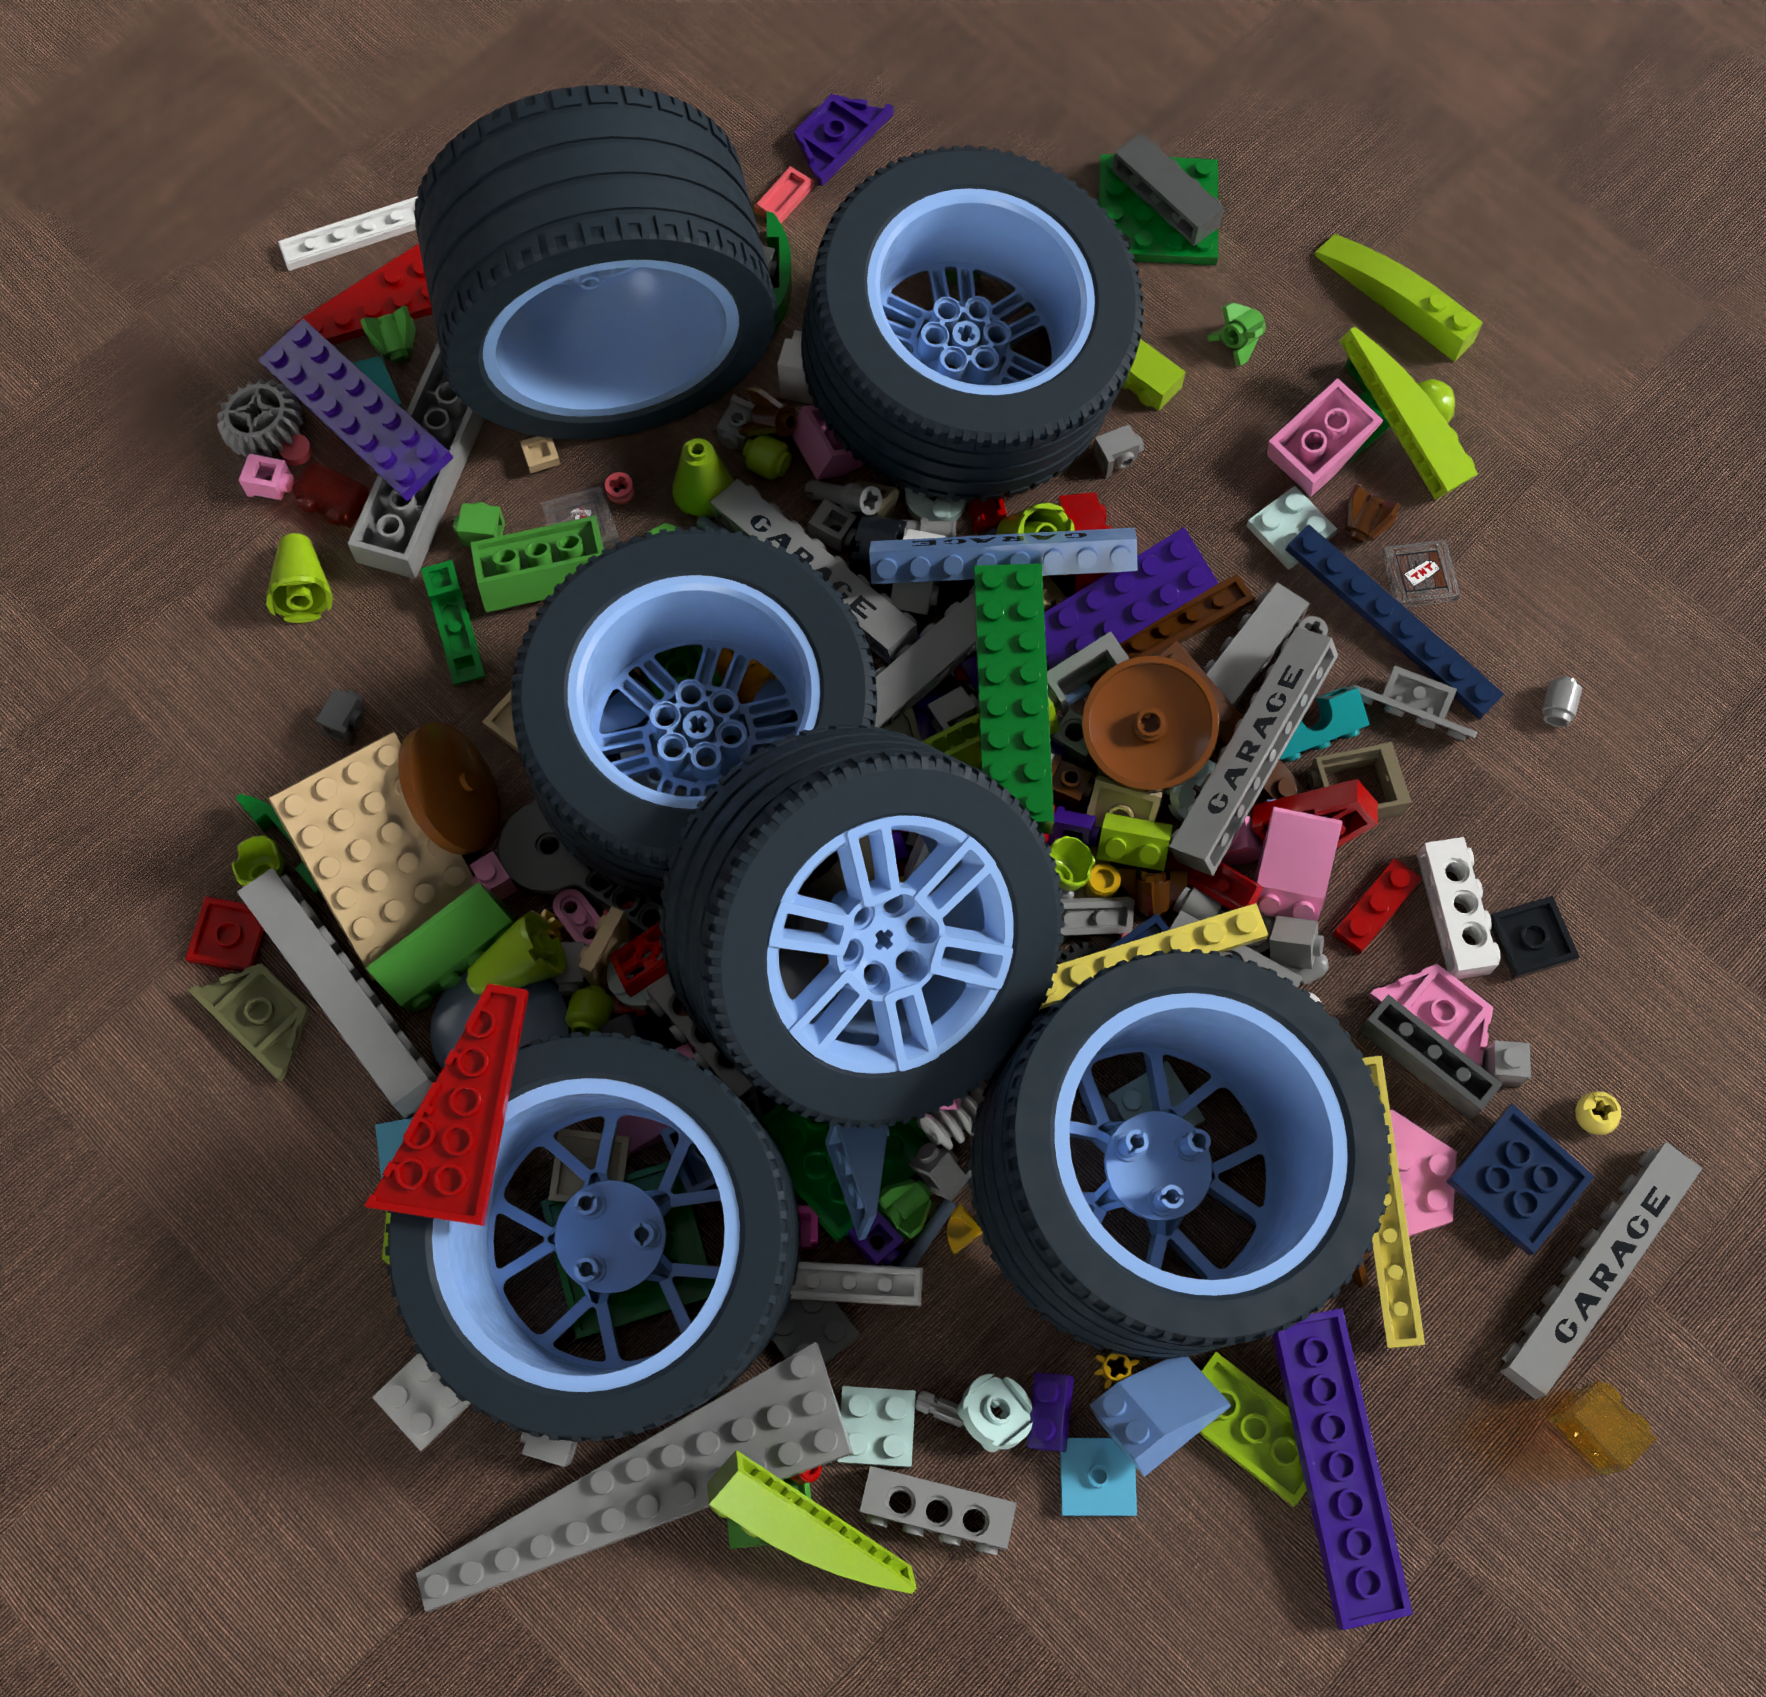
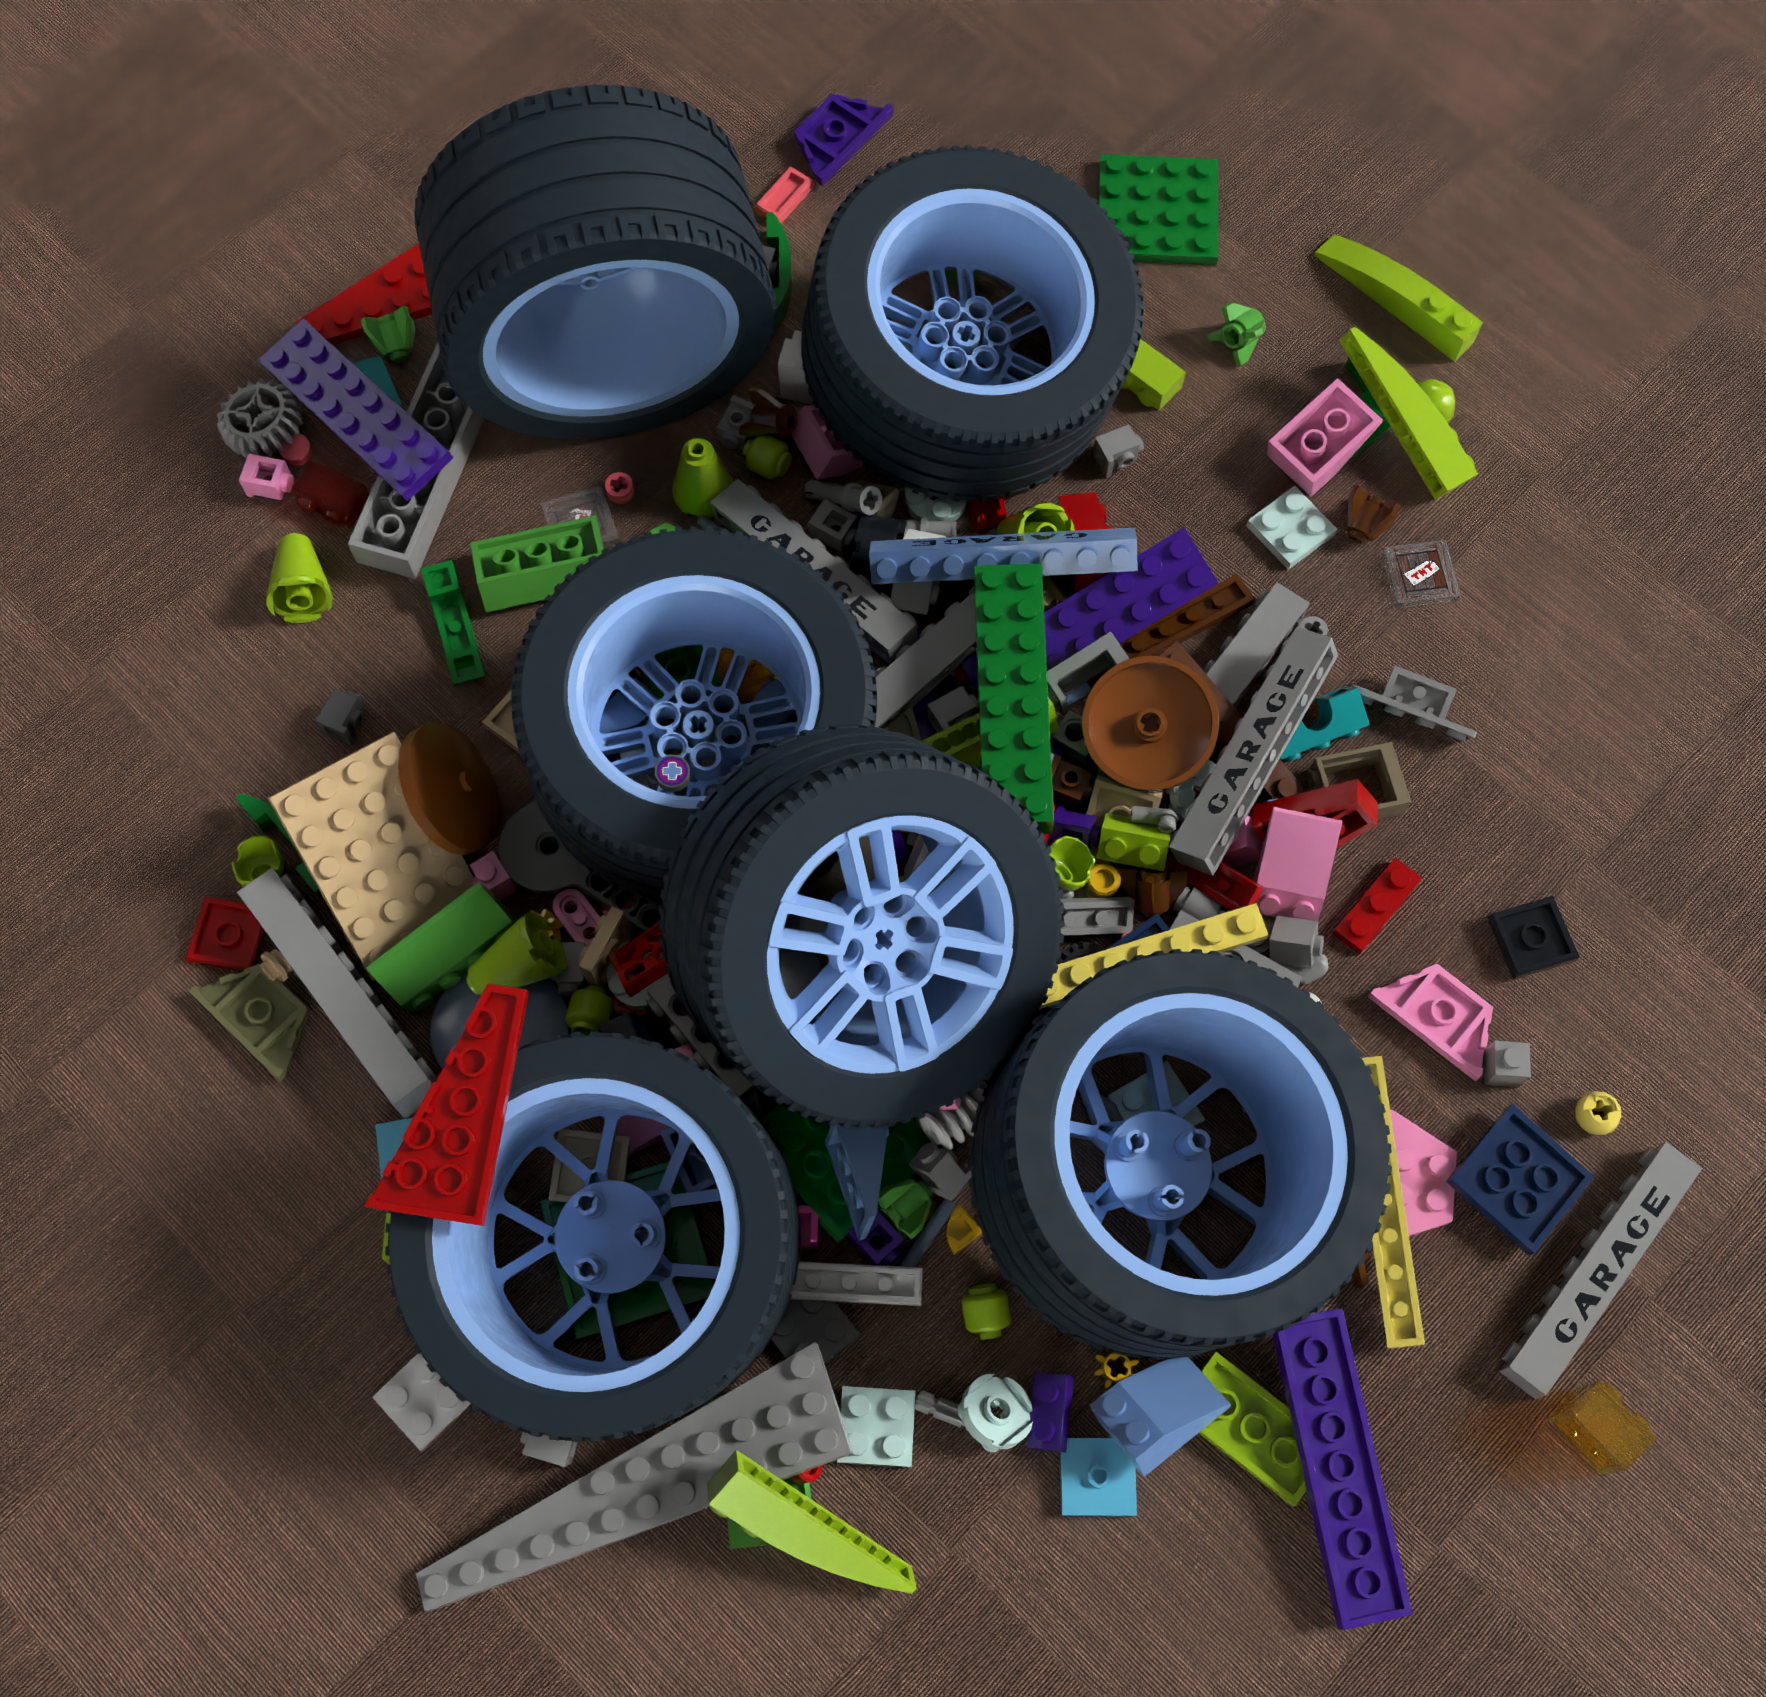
(275, 965): none -> tan plate
(348, 234): white tile -> none
(478, 522): bright green brick -> none
(540, 453): tan plate -> none
(672, 773): none -> tile
(986, 1310): none -> lime head
(996, 1512): light grey brick -> none
(1162, 818): none -> light grey arm
(1167, 189): dark grey brick -> none
(1394, 621): dark blue plate -> none
(1430, 1057): dark grey brick -> none
(1460, 958): white brick -> none
(1561, 701): light grey brick -> none

